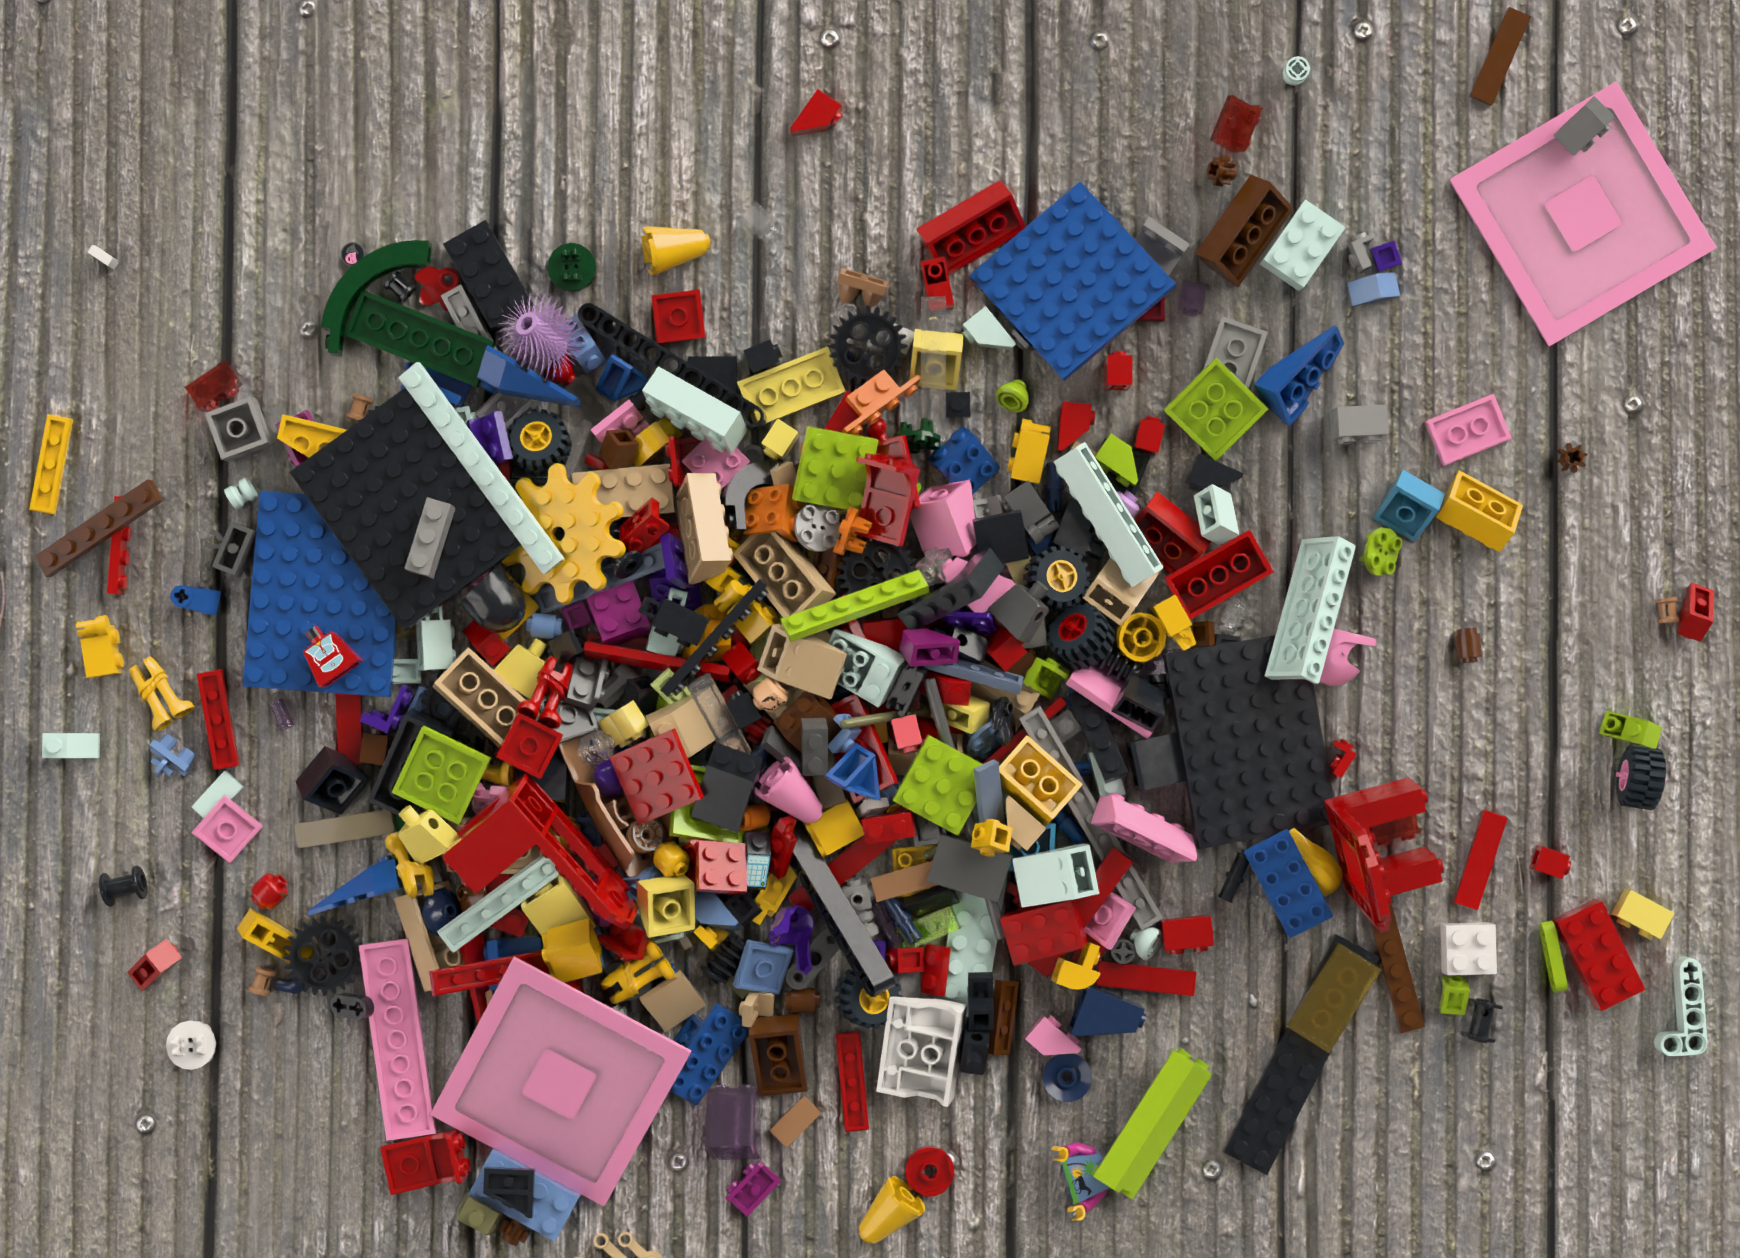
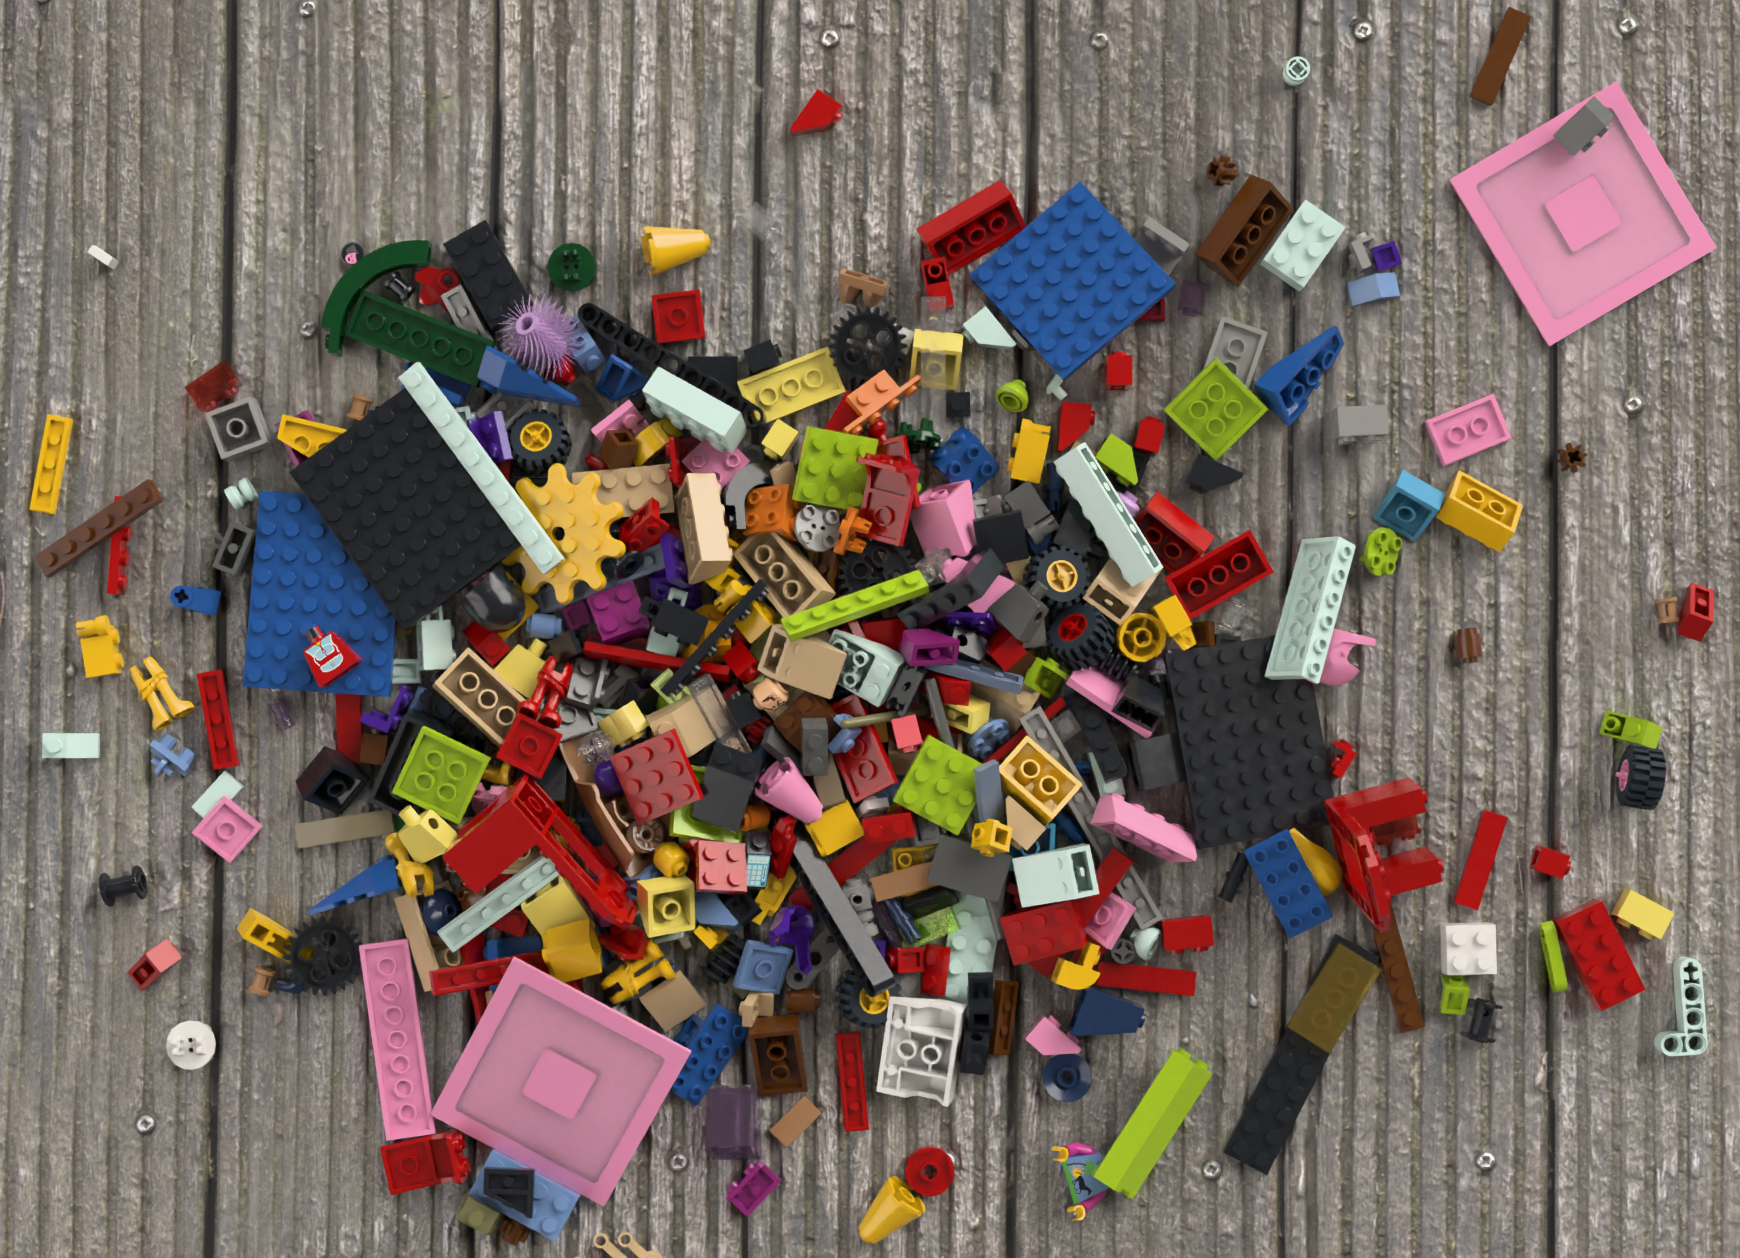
(269, 891): red head -> none
(352, 1001): black beam -> none
(430, 537): light grey brick -> none
(857, 772): blue slope -> none
(1004, 719): black plate -> none
(1054, 387): none -> light aqua bar
(1216, 514): light aqua brick -> none
(1236, 124): clear red bracket -> none

